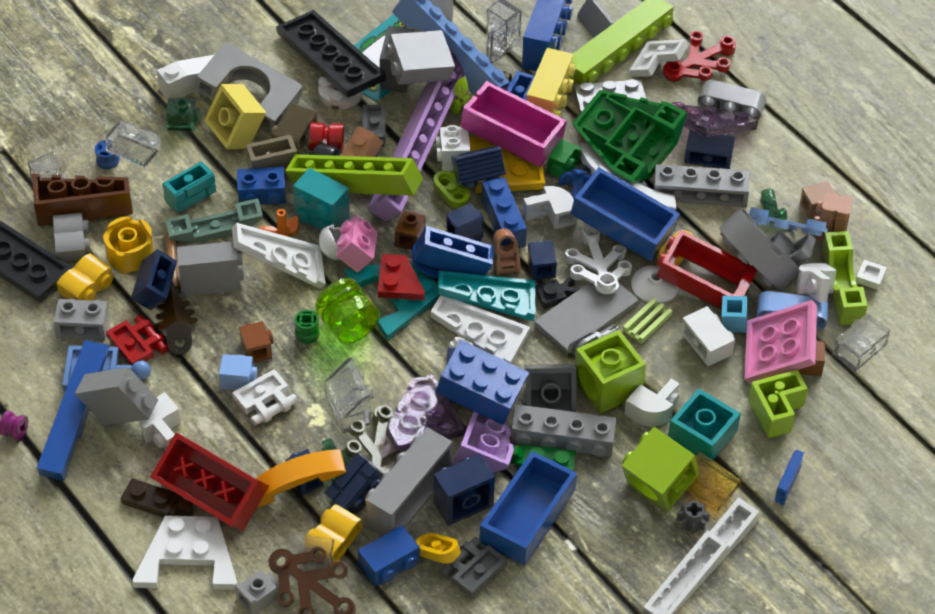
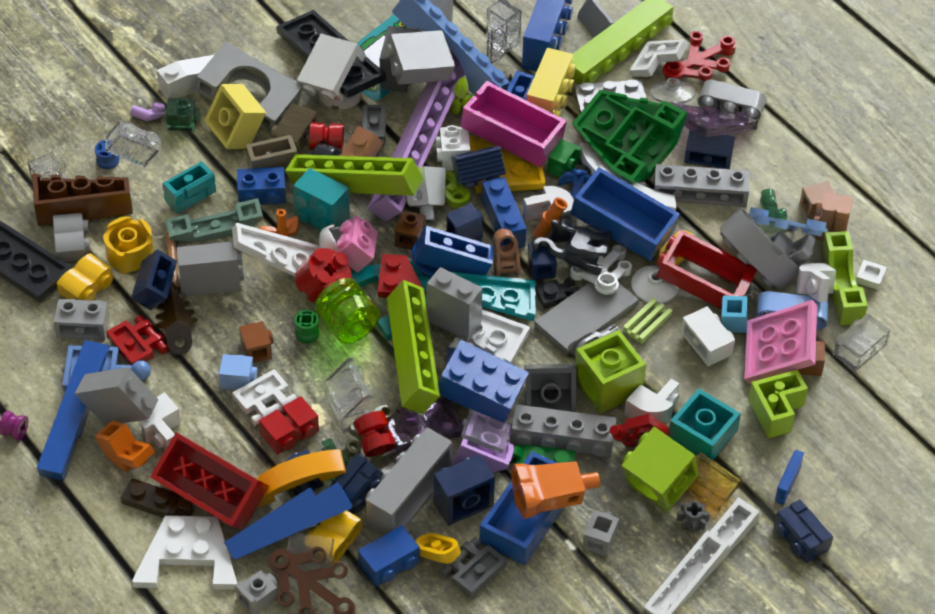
(122, 447): none -> orange brick
(148, 115): none -> lavender arm
(283, 431): none -> red piece
(289, 519): none -> blue wedge
(320, 271): none -> red brick
(329, 66): none -> white panel
(374, 431): none -> red wheel
(413, 347): none -> lime brick
(430, 192): none -> white torso
(454, 303): none -> light grey brick
(486, 431): none -> clear piece
(549, 486): none -> orange piece
(553, 213): none -> orange pin
(582, 247): none -> black animal
(600, 533): none -> light grey brick
(635, 427): none -> red plate
(672, 91): none -> clear dish
(802, 531): none -> dark blue brick

